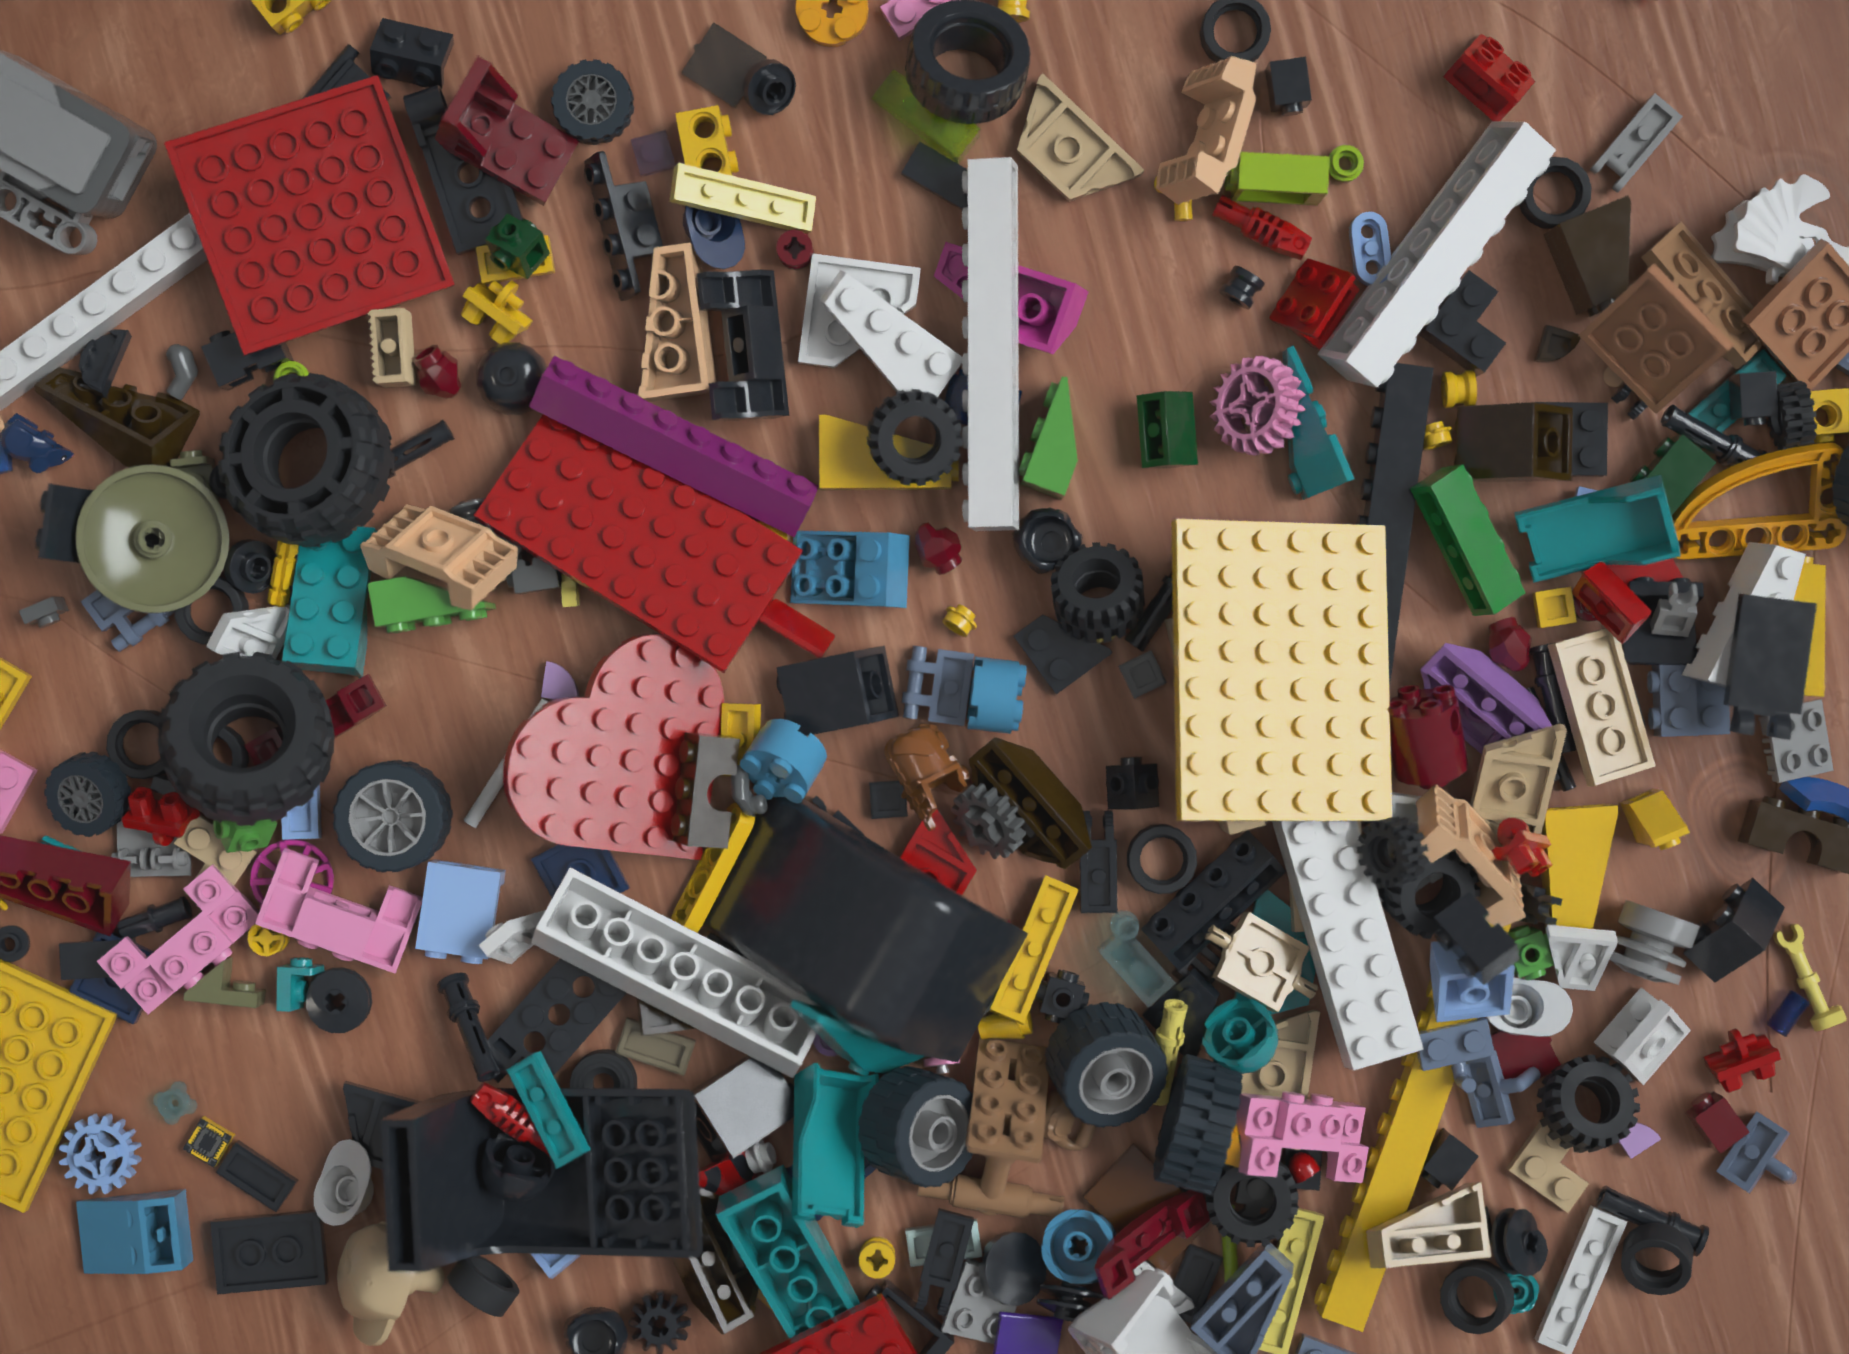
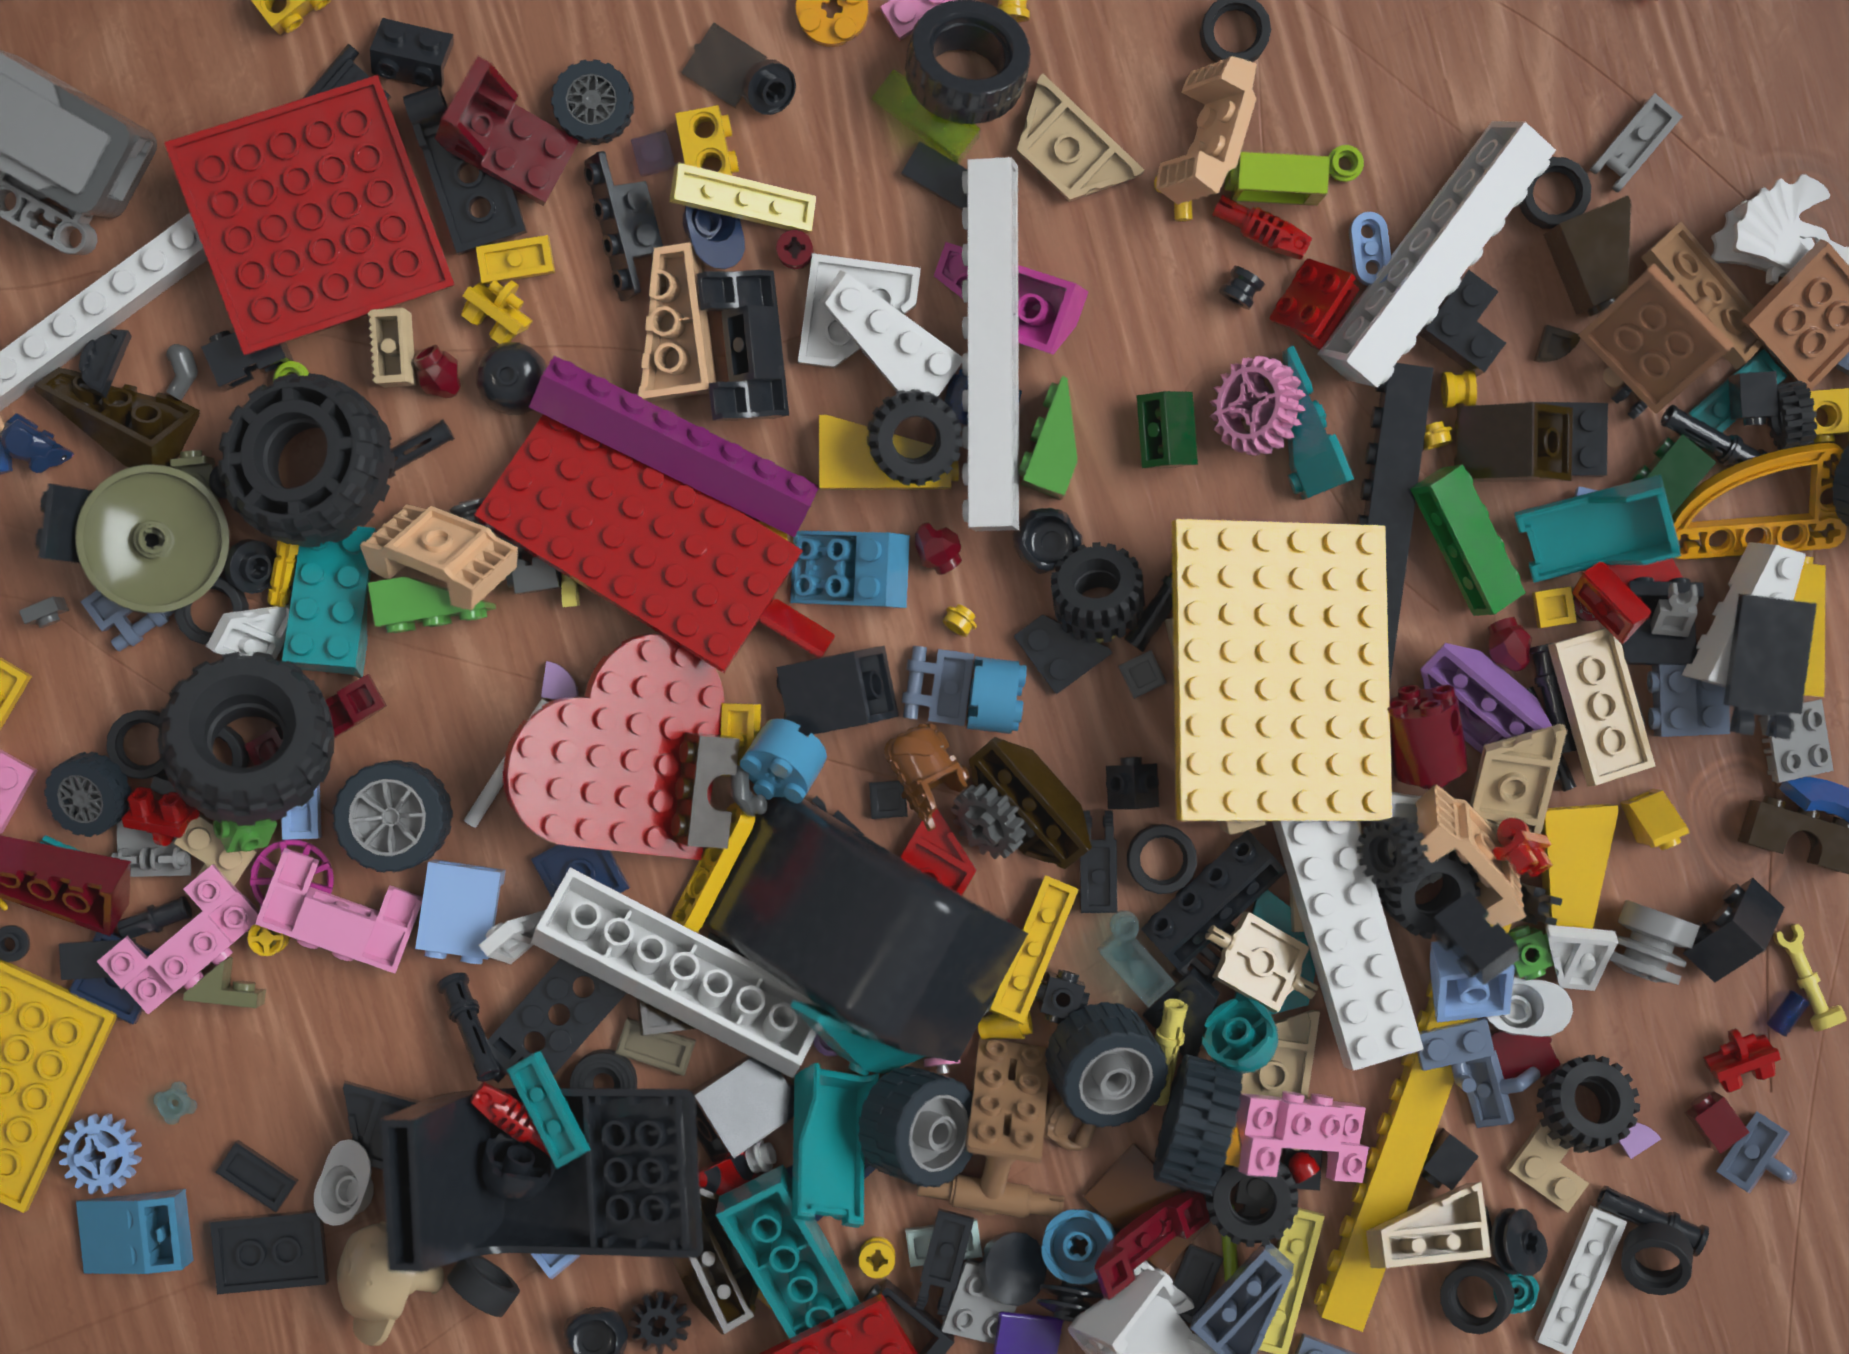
(209, 1141): tile -> none
(292, 983): teal bracket -> none
(345, 1017): black piece -> none
(517, 246): dark green brick -> none
(1288, 86): black brick -> none
(1490, 77): red bracket -> none
(1642, 1035): white bracket -> none

